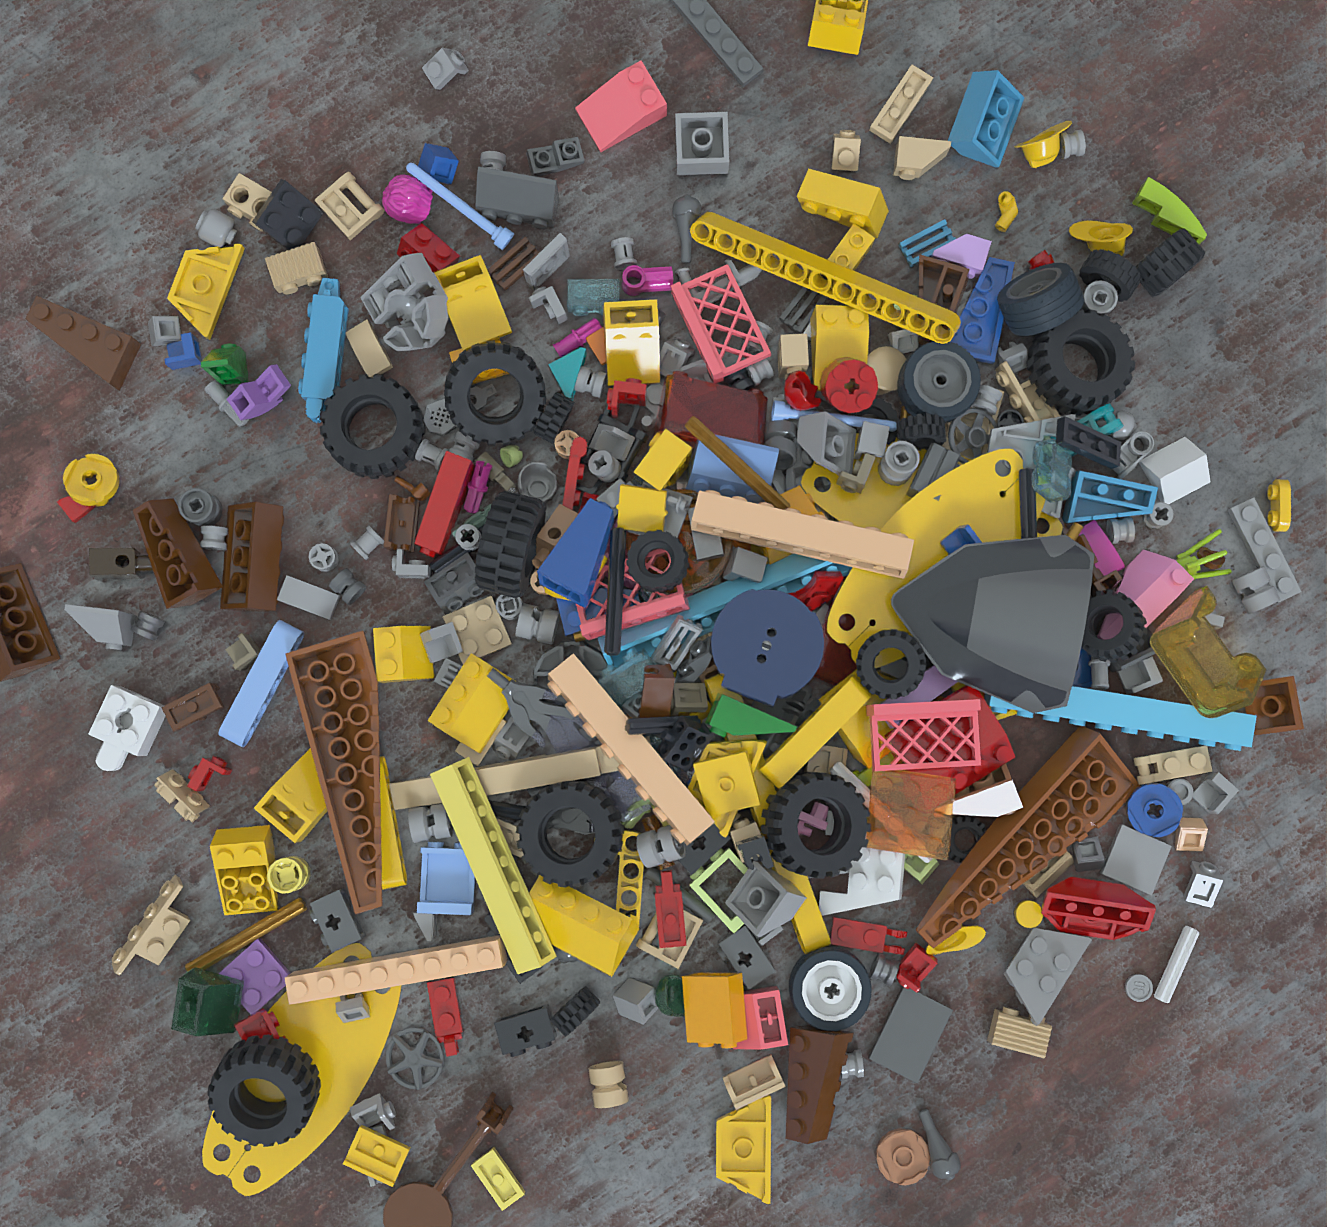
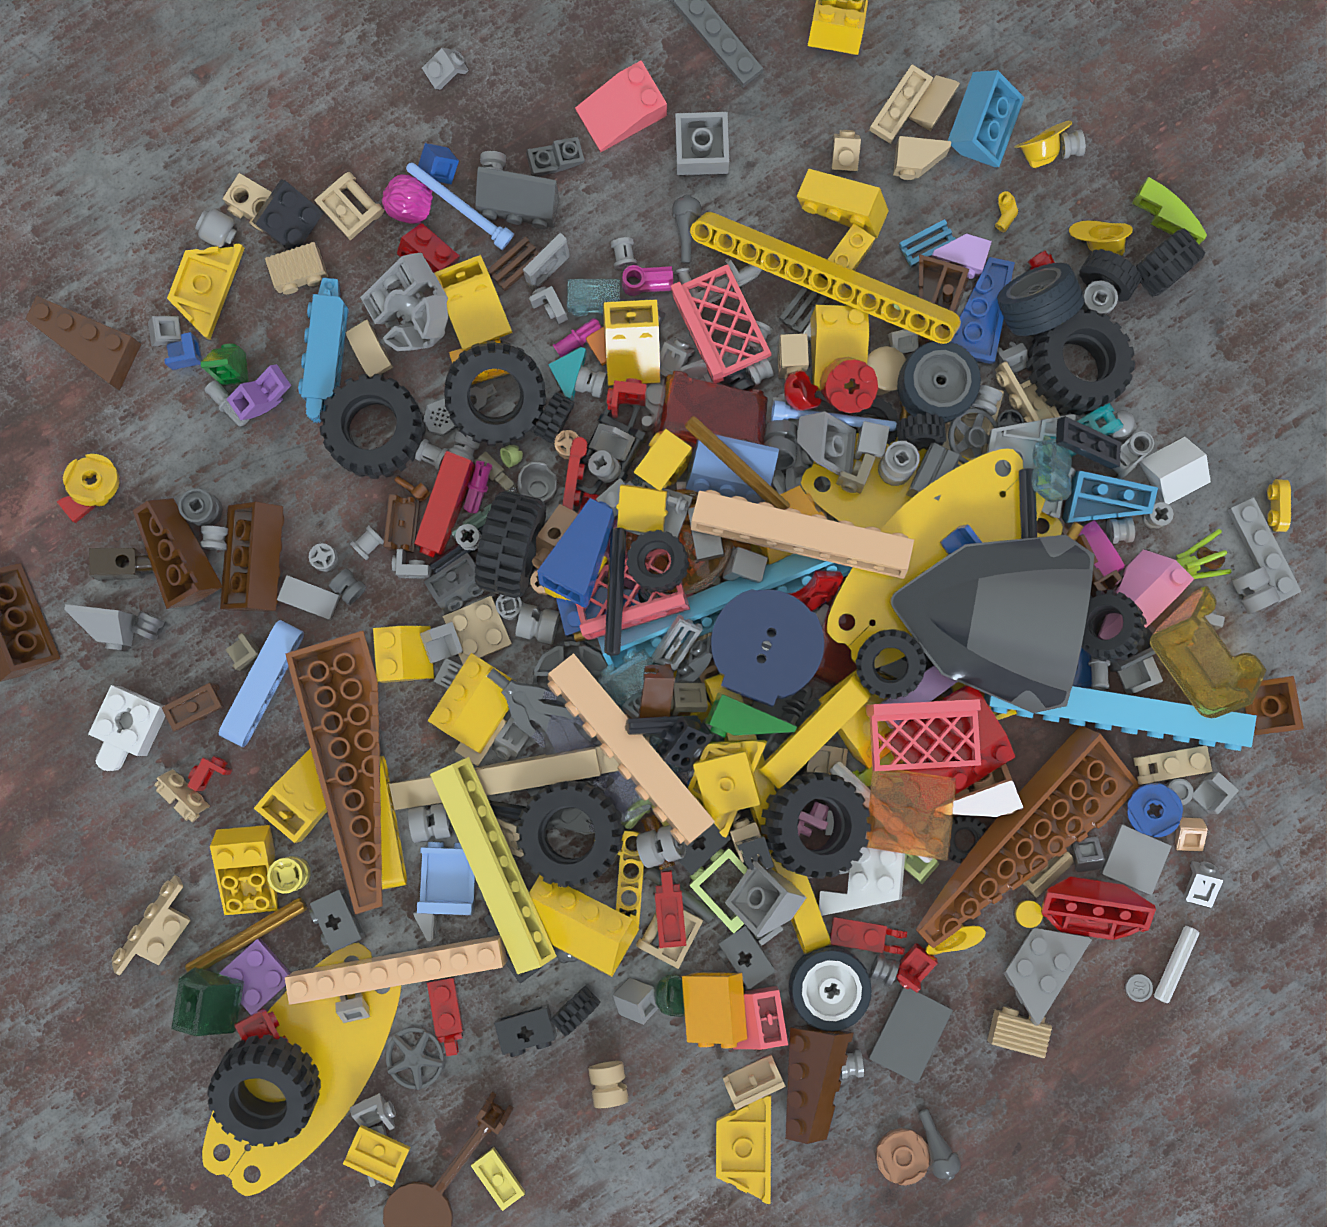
(934, 102): none -> tan slope

